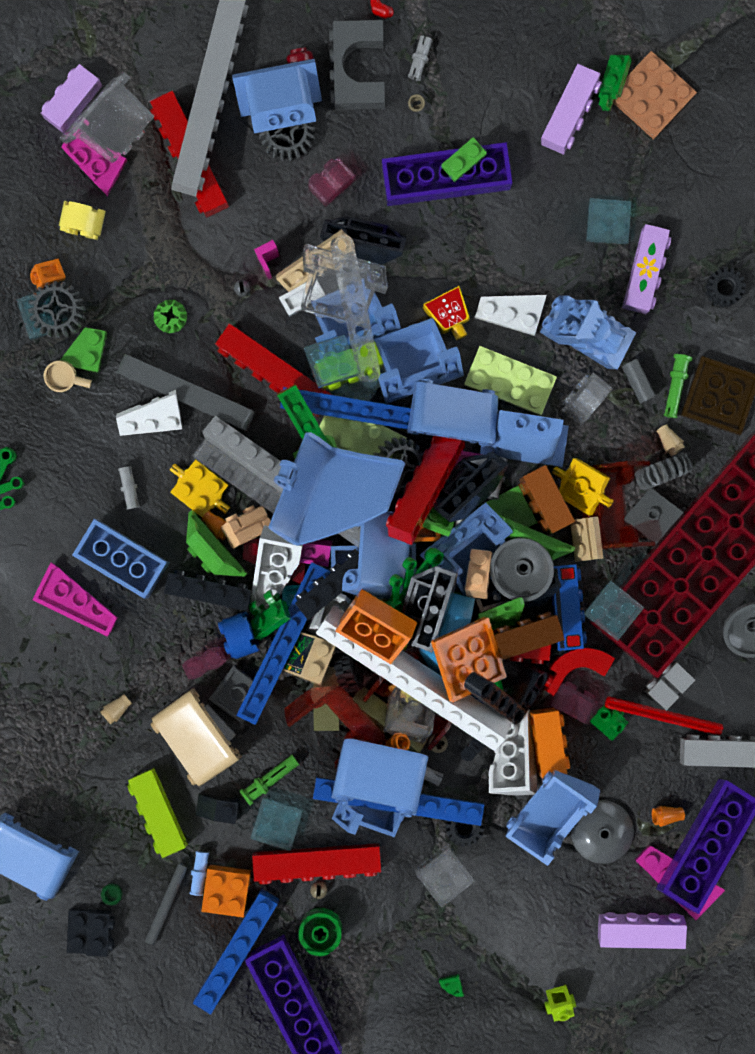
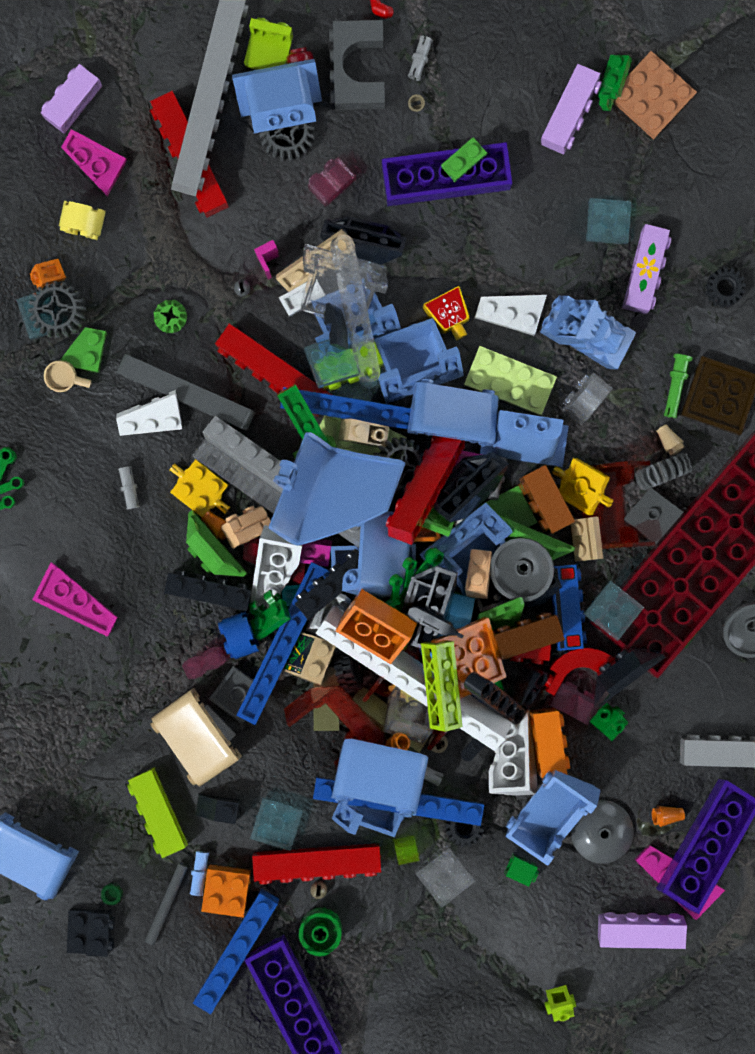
(111, 121): clear windscreen -> none
(115, 709): tan cone -> none
(120, 559): medium blue brick -> none
(258, 786): bright green pin -> none
(268, 44): none -> lime bracket
(335, 319): none -> black slope
(363, 432): none -> tan slope
(406, 850): none -> clear neon green brick
(432, 621): none -> piece
(444, 686): none -> lime fence
(452, 985): green tile -> none
(521, 870): none -> green brick
(622, 671): none -> black wedge
(638, 381): dark grey brick -> none
(663, 715): red axle -> none
(668, 685): light grey piece -> none

